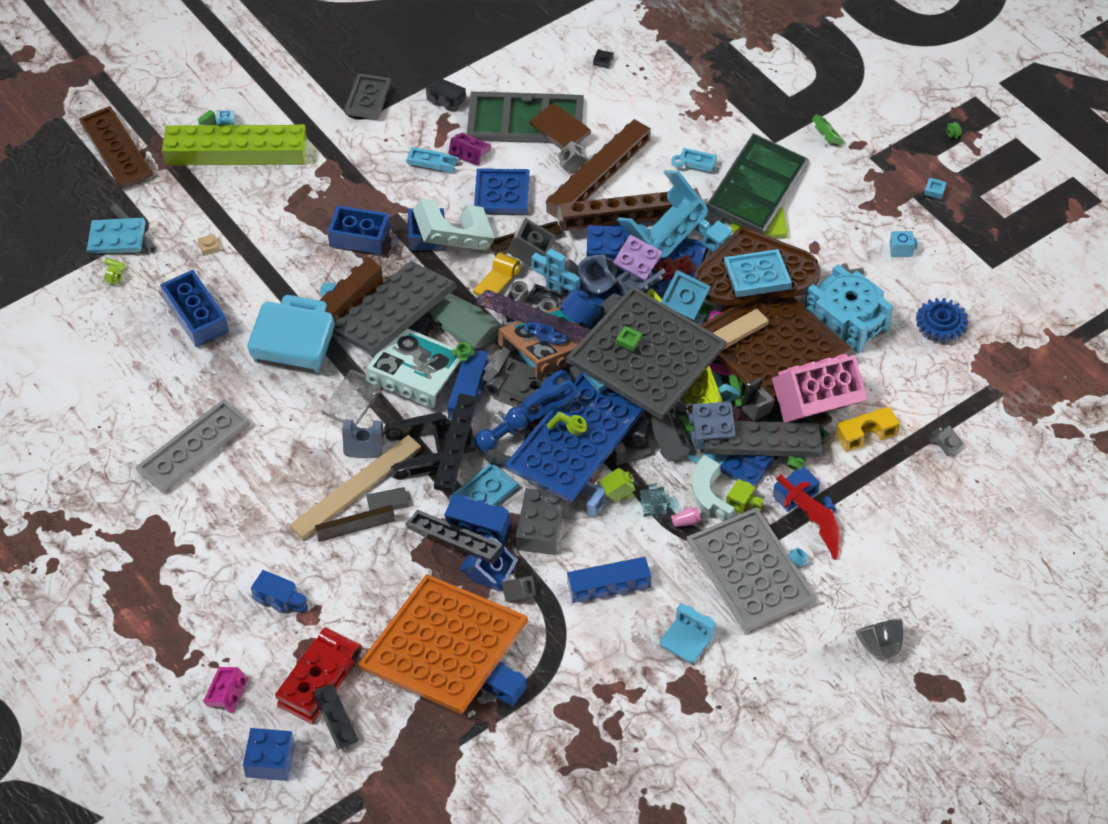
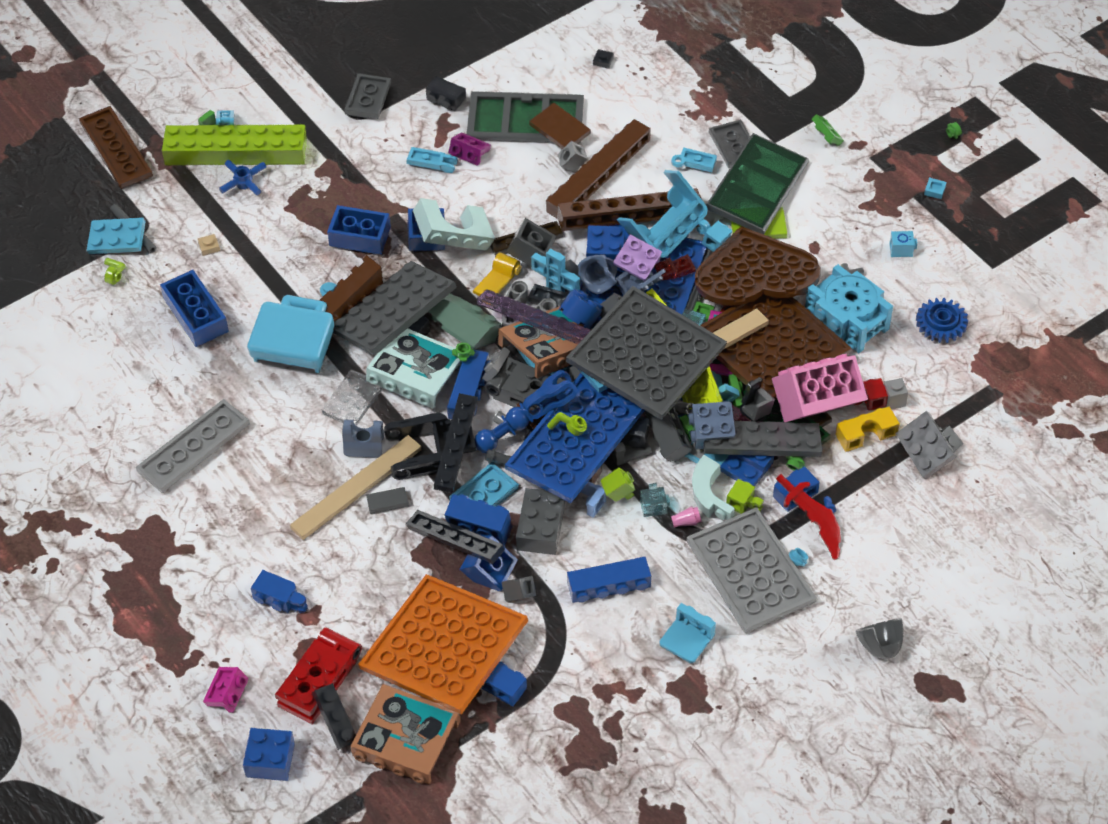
(242, 177): none -> blue bar
(355, 523): dark brown tile -> none
(404, 733): none -> panel
(502, 190): blue plate -> none
(549, 338): blue piece -> none
(628, 338): bright green plate -> none
(685, 295): medium azure plate -> none
(729, 139): none -> flat silver tile
(757, 273): medium azure plate -> none
(875, 393): none -> red brick
(896, 393): none -> light grey brick
(926, 445): none -> flat silver plate

